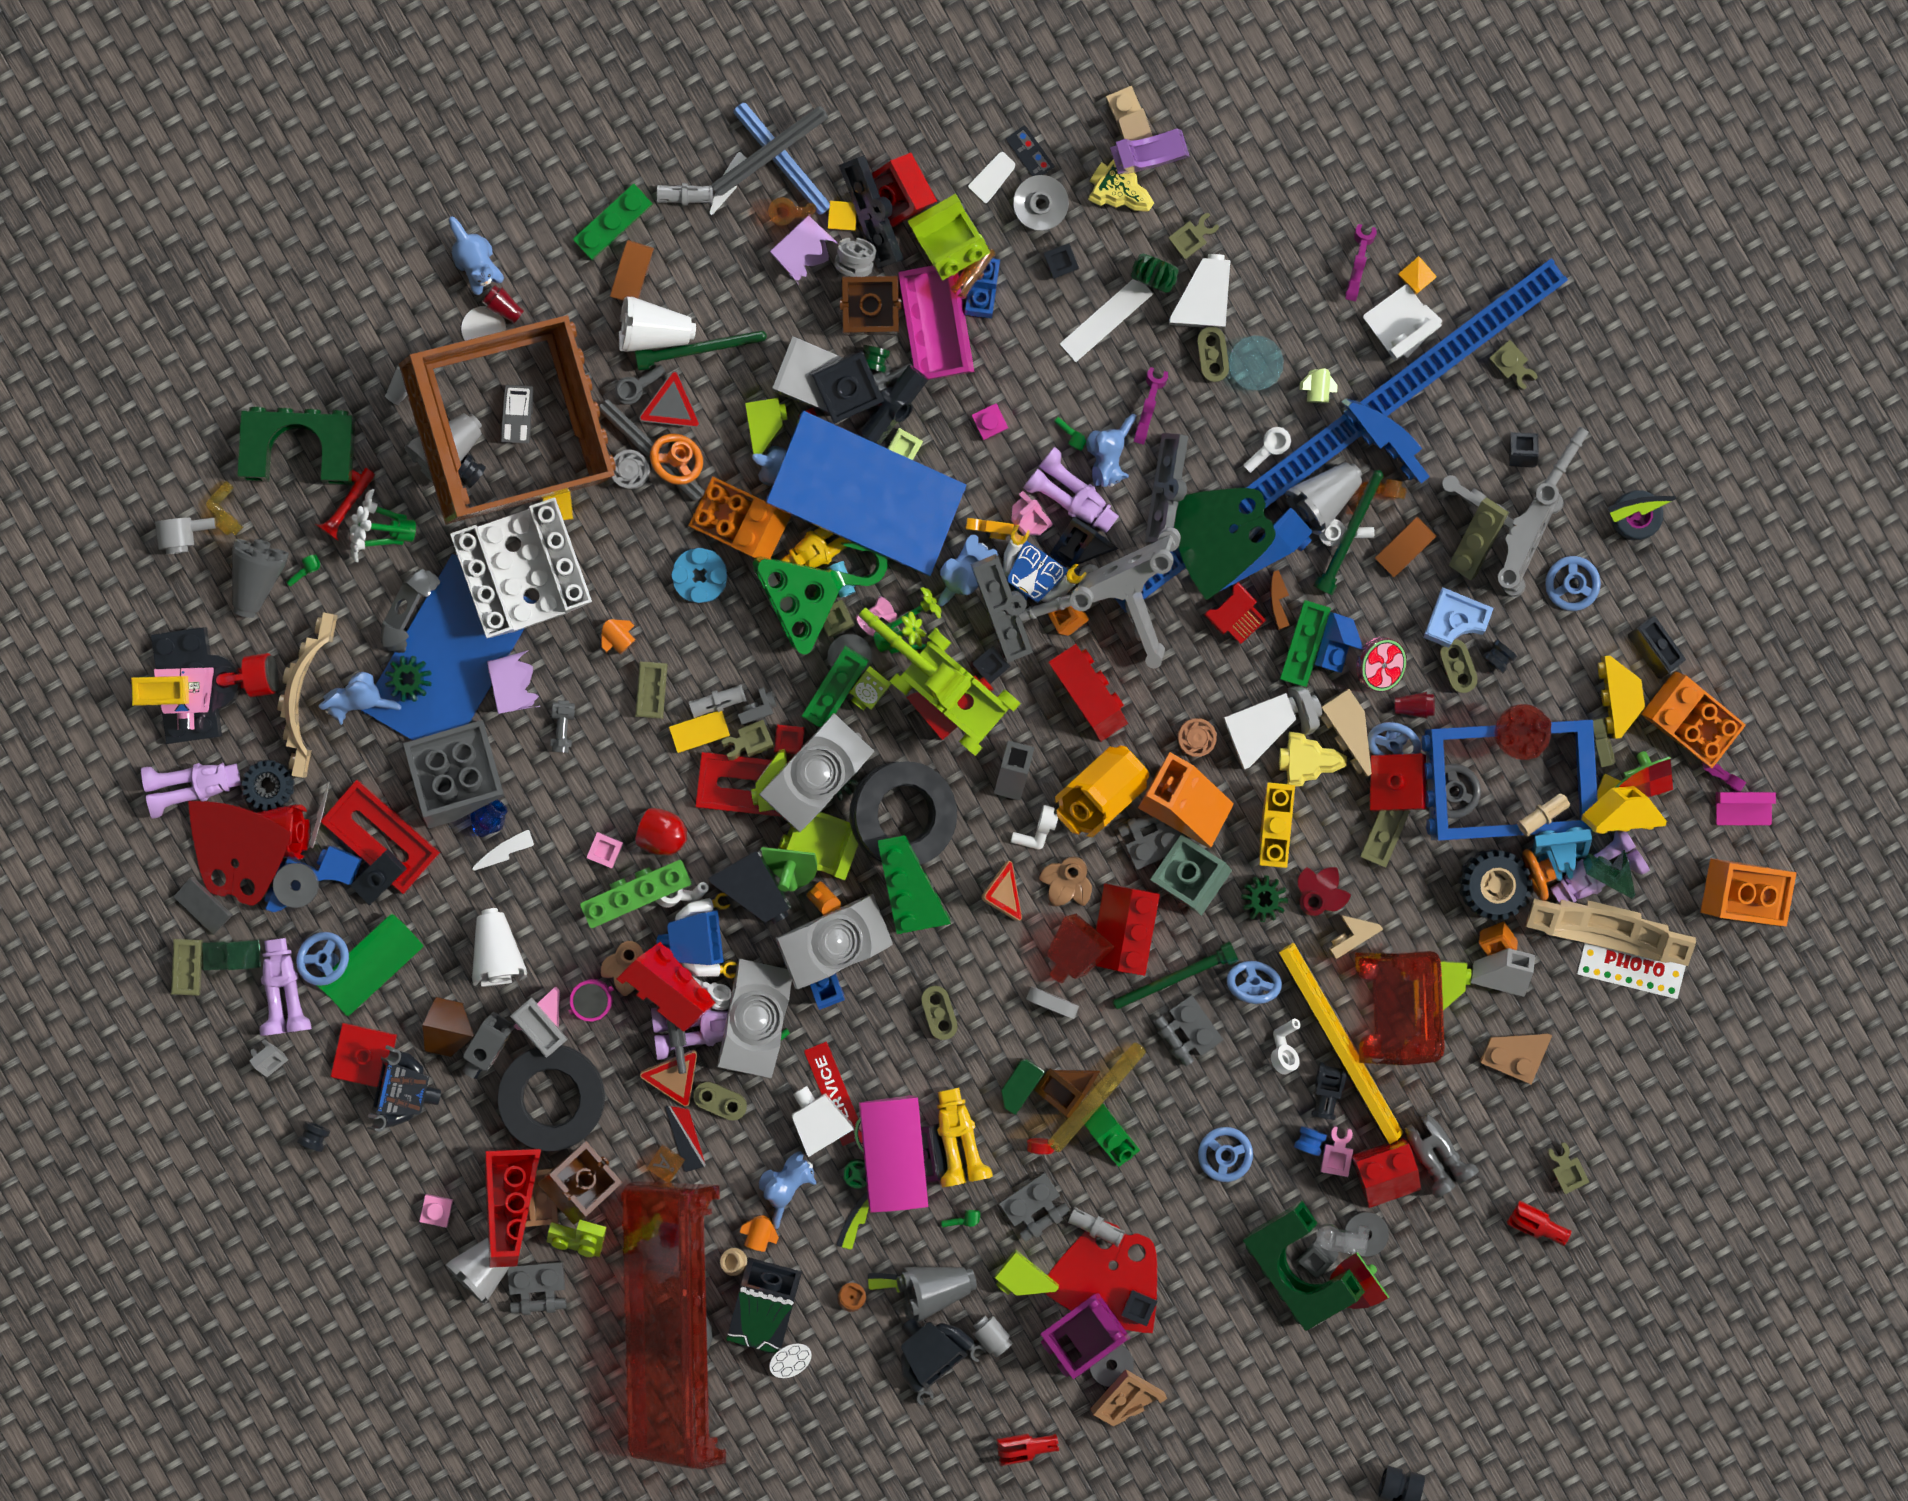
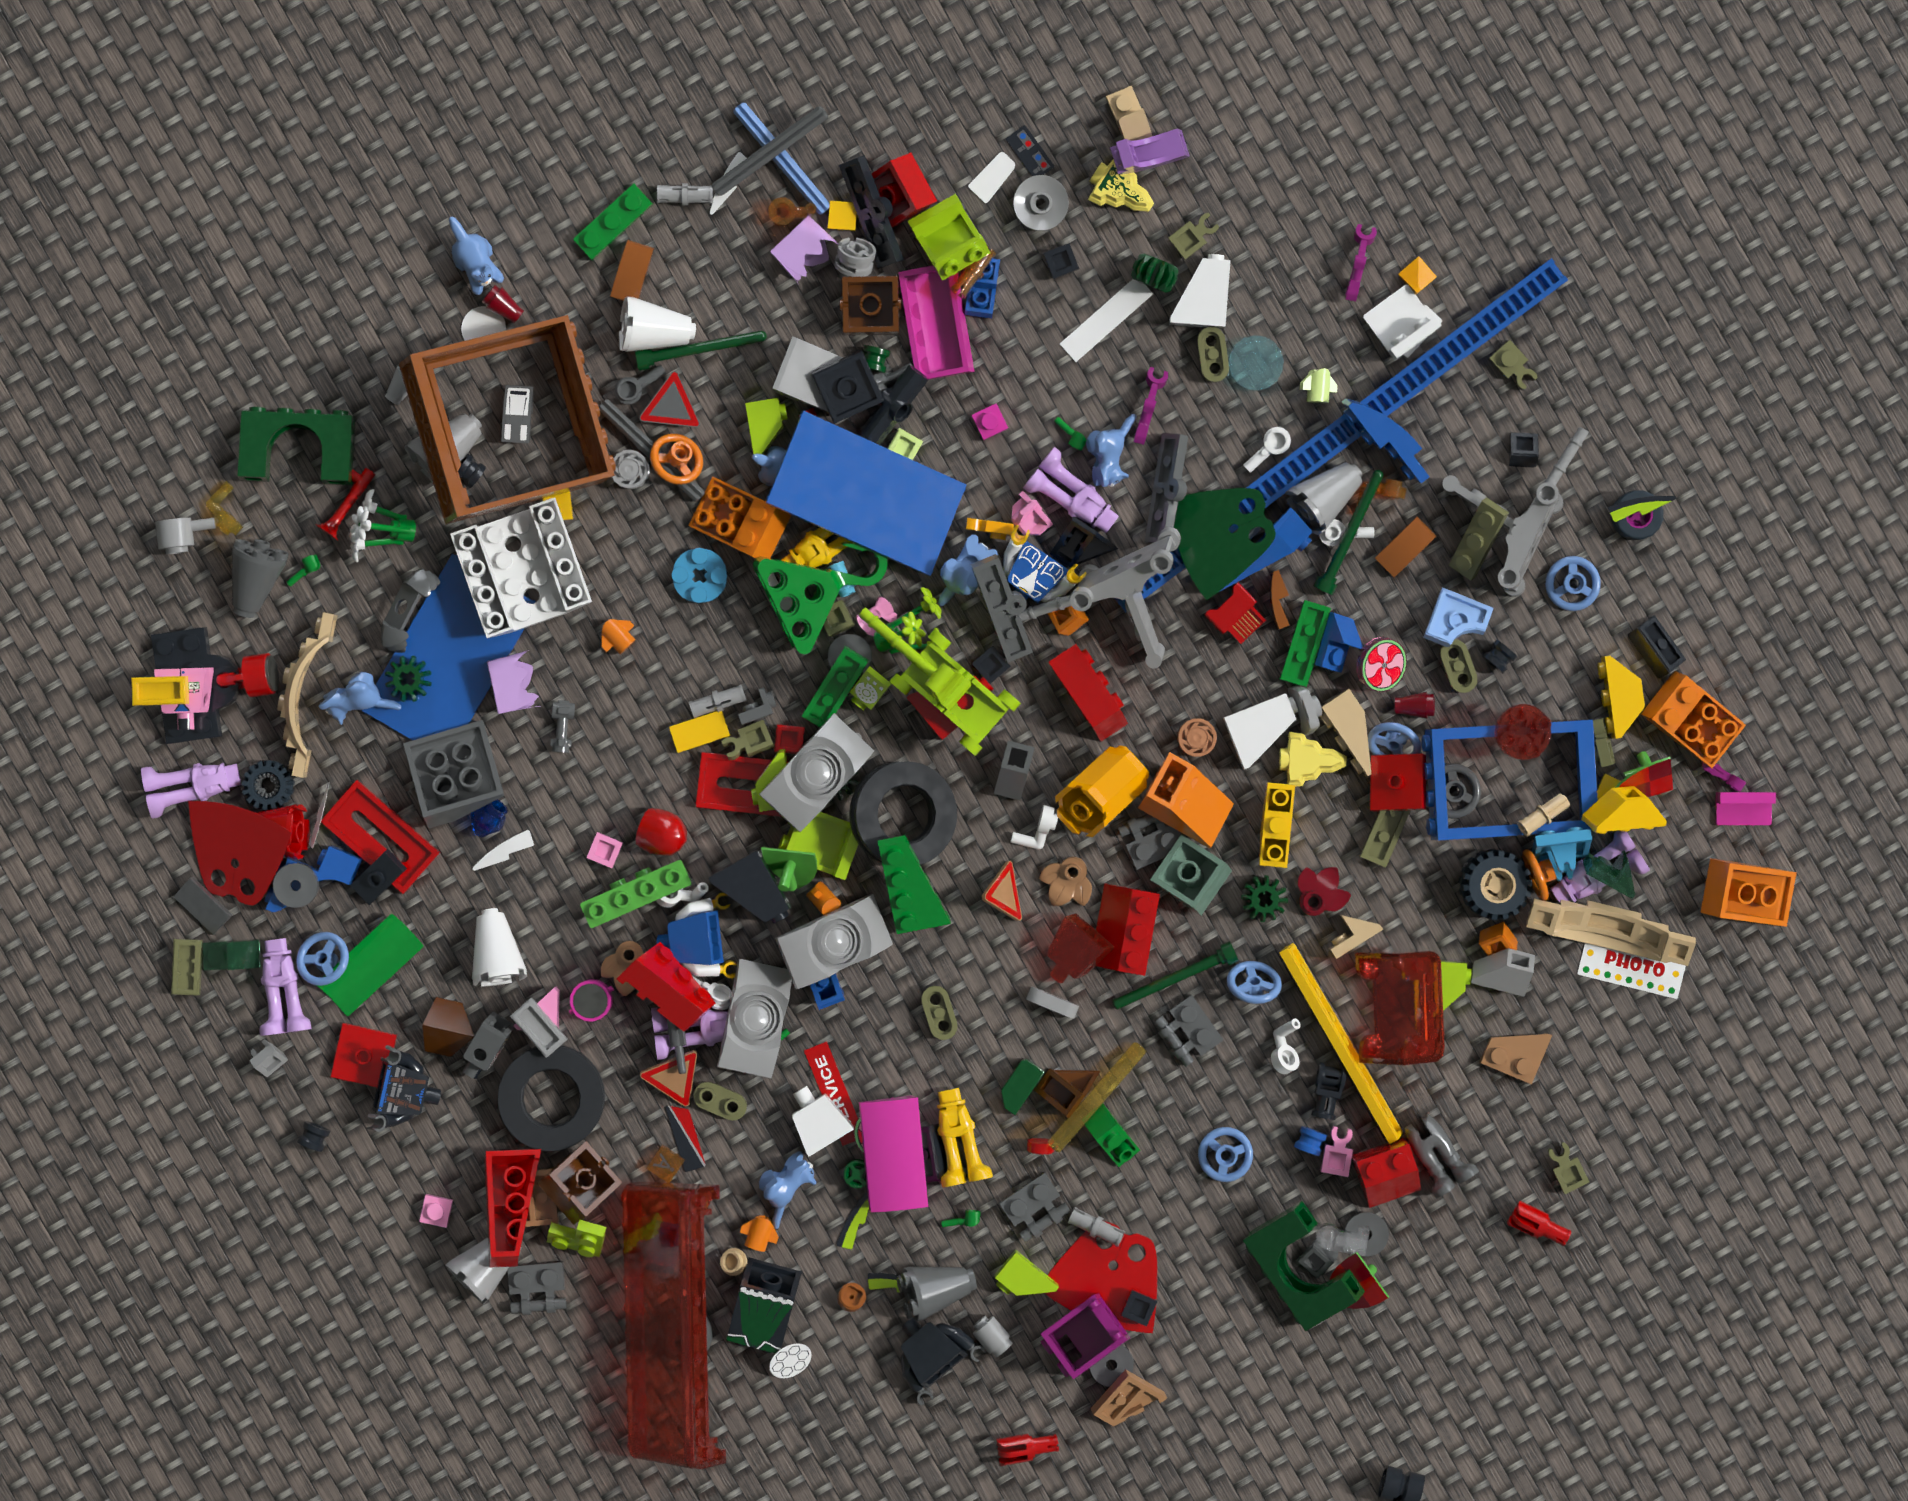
(651, 690): olive plate -> none

